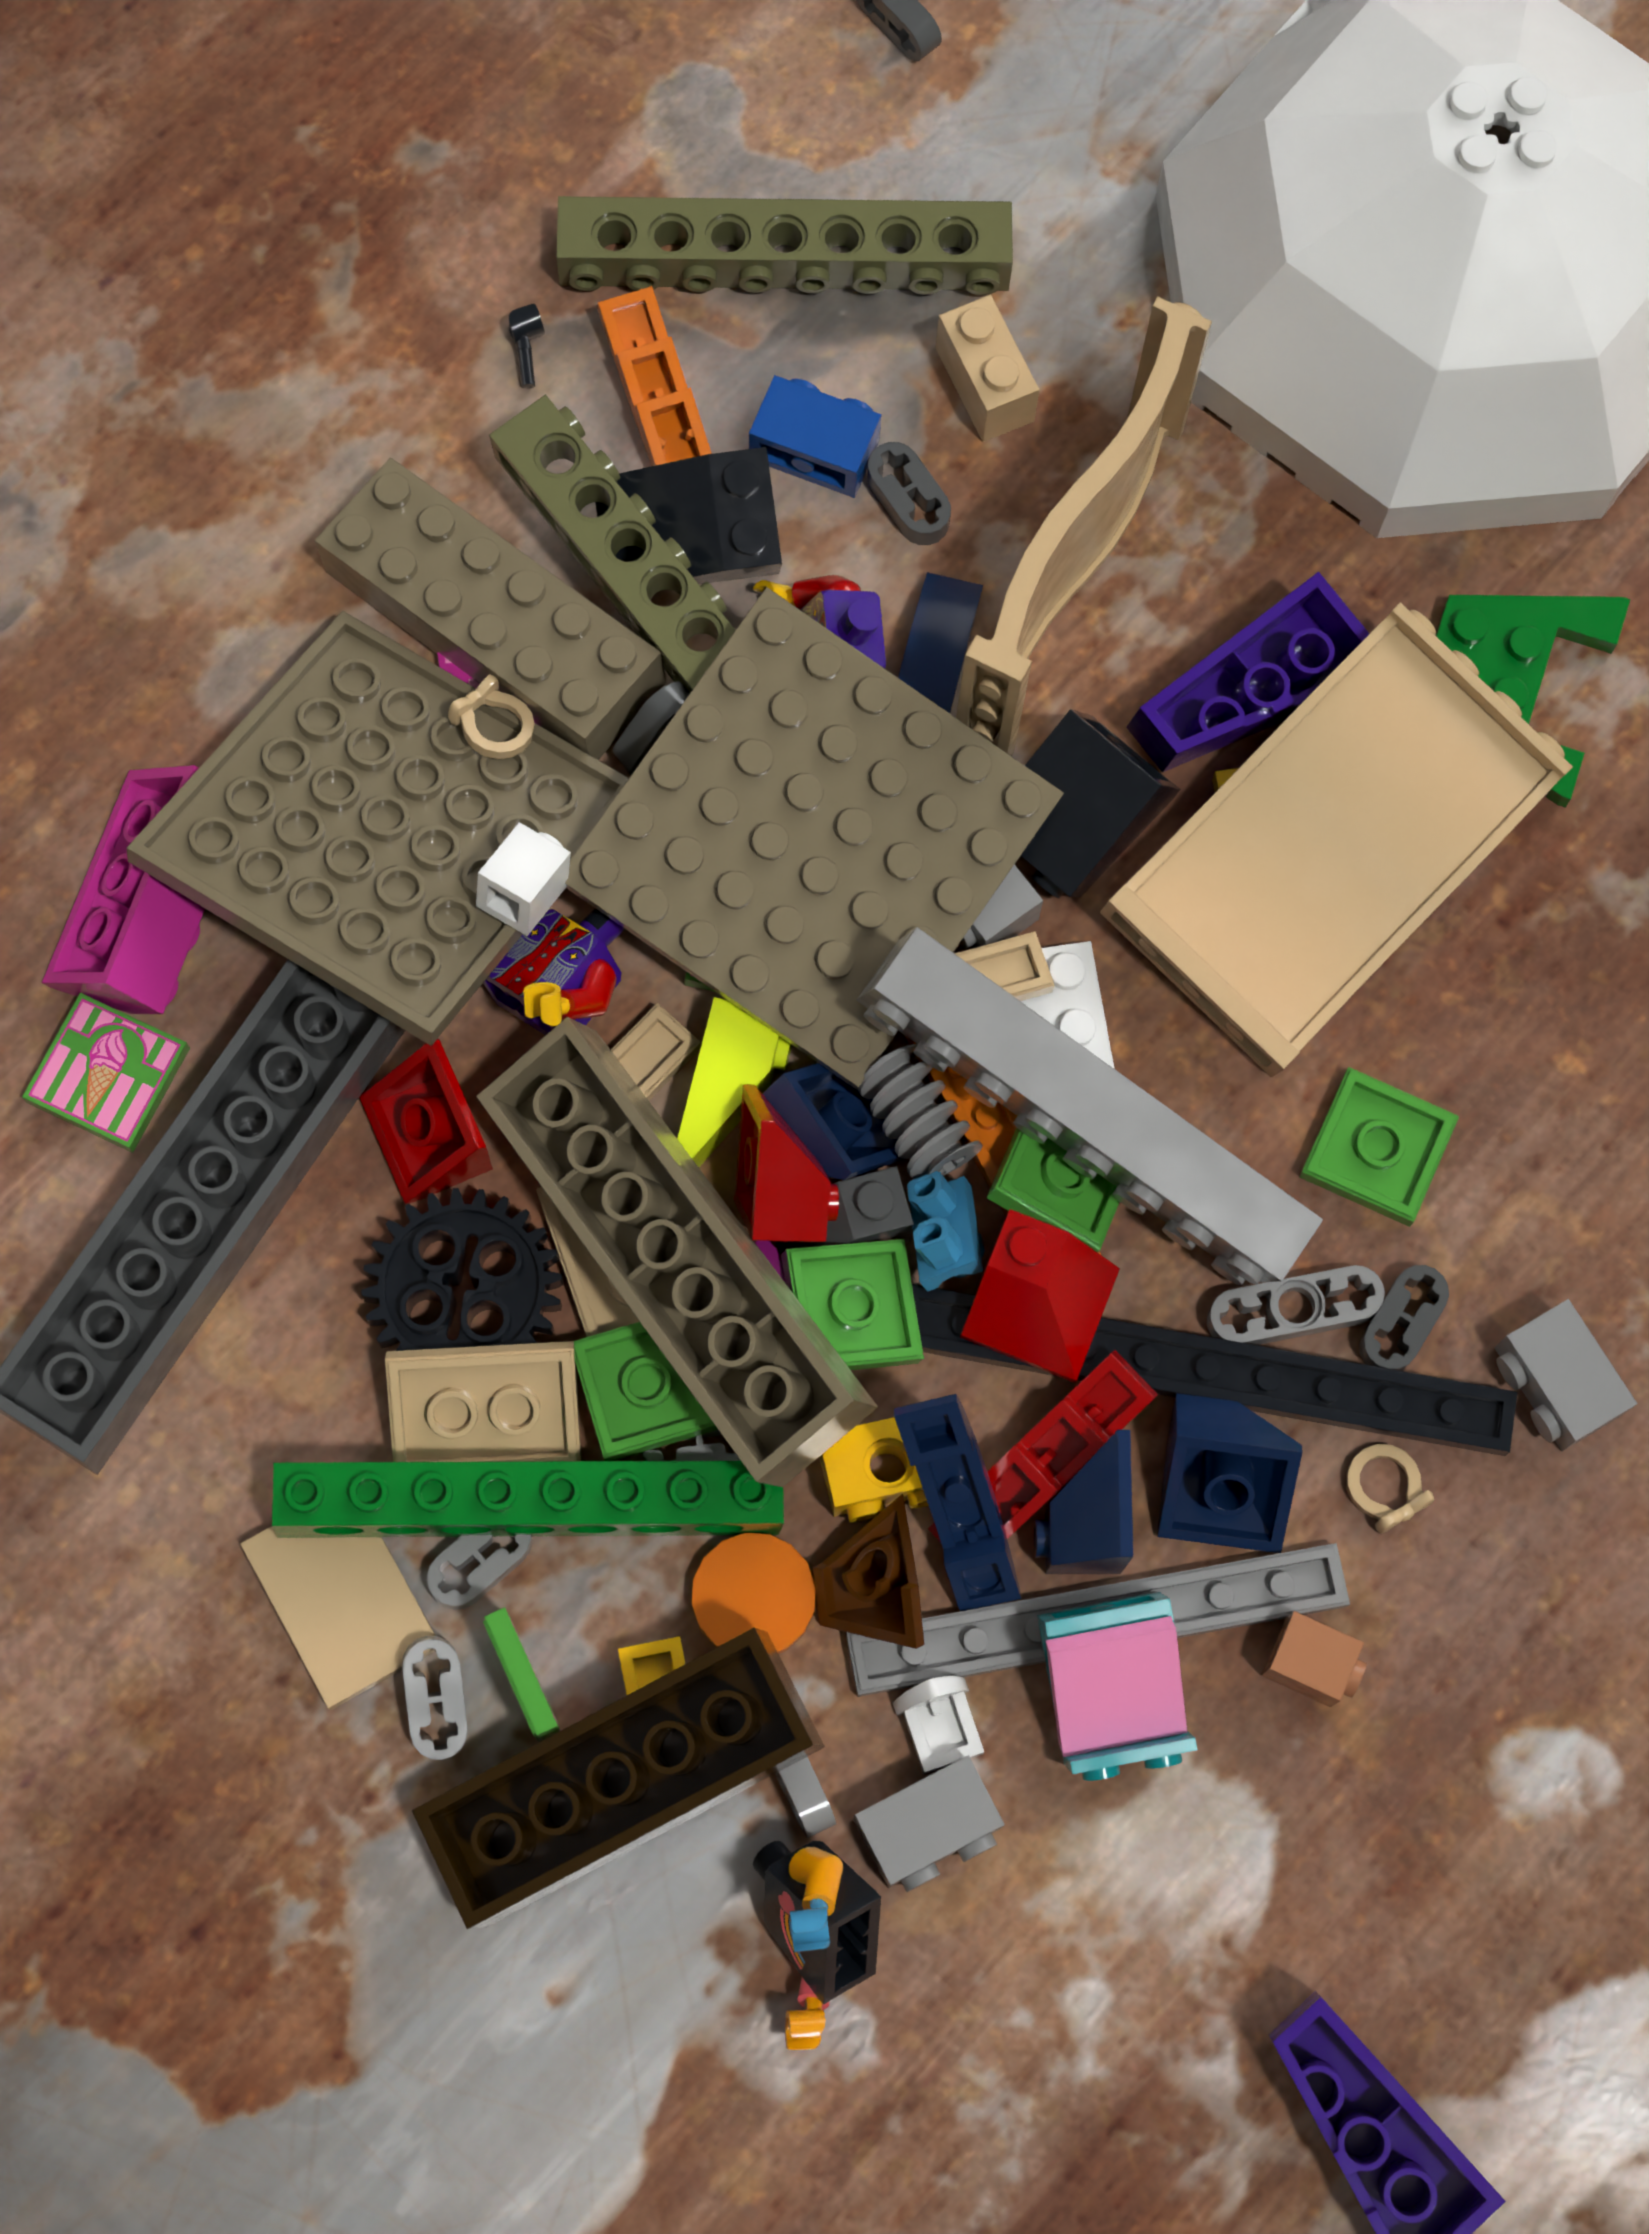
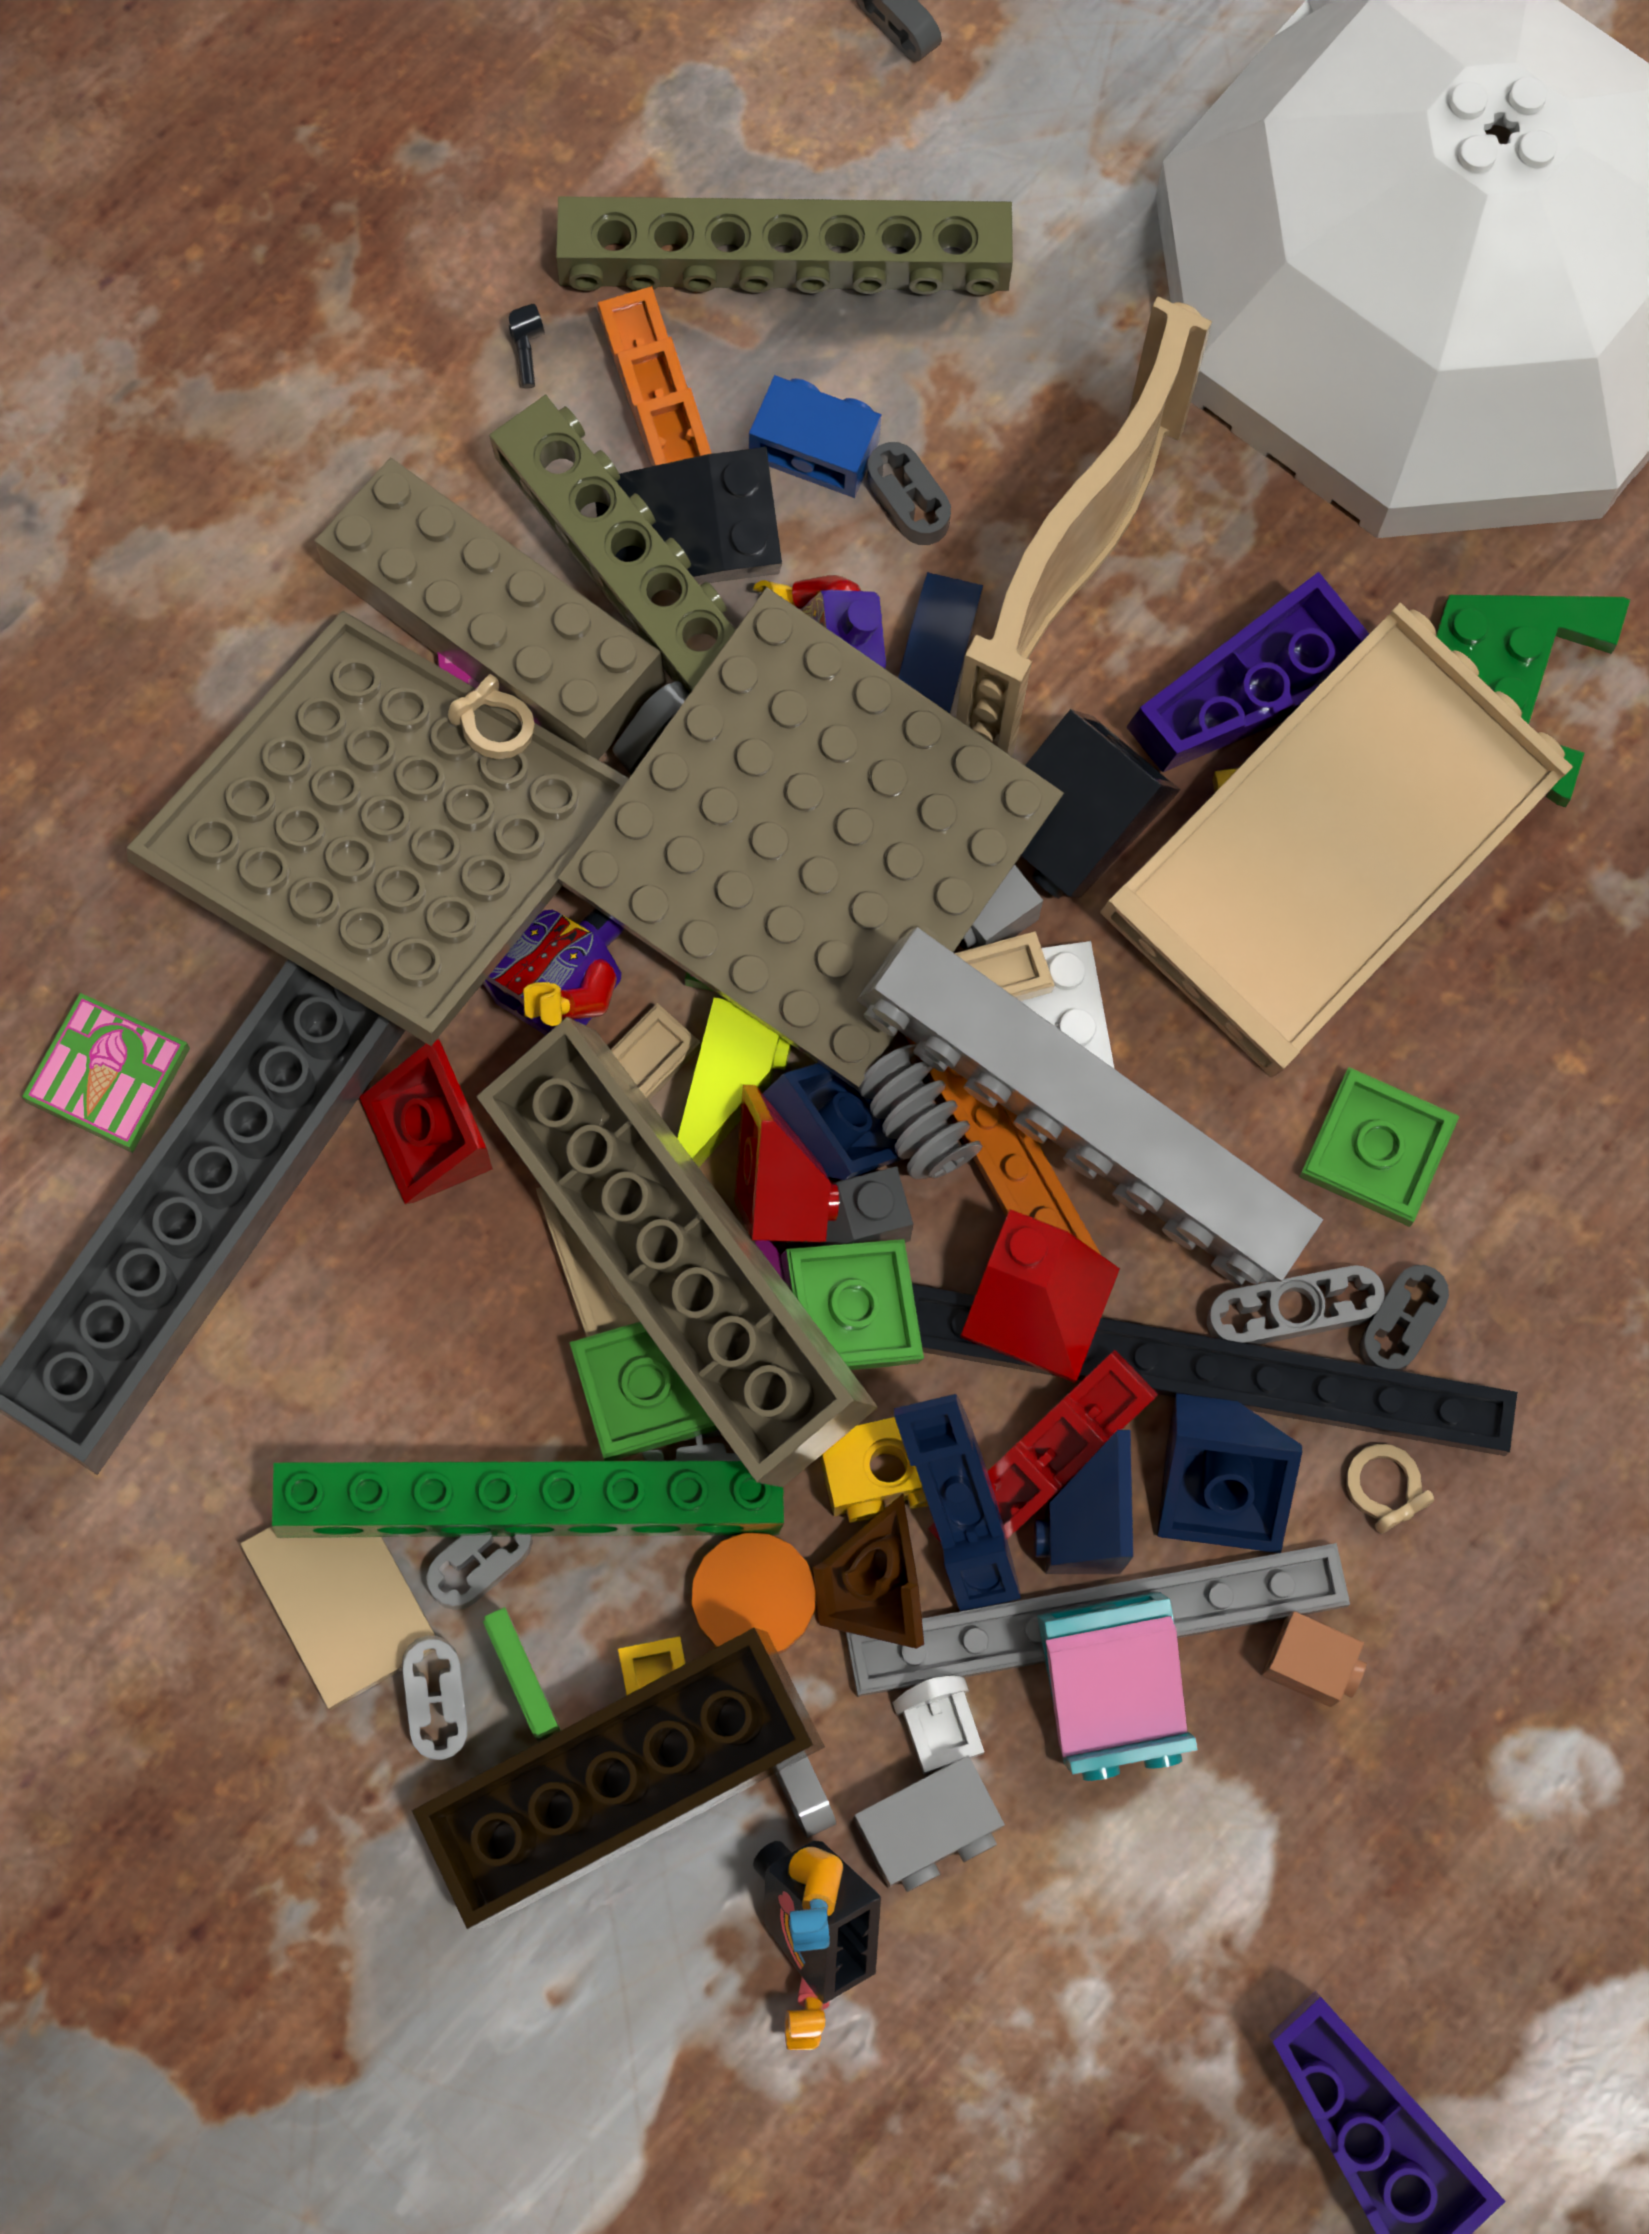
(127, 926): dark pink slope -> none
(408, 1279): black gear -> none
(484, 1403): tan tile -> none
(523, 878): white brick -> none
(944, 1229): dark azure hips -> none
(986, 368): tan brick -> none
(1045, 1187): bright green tile -> none
(1563, 1376): light grey brick -> none

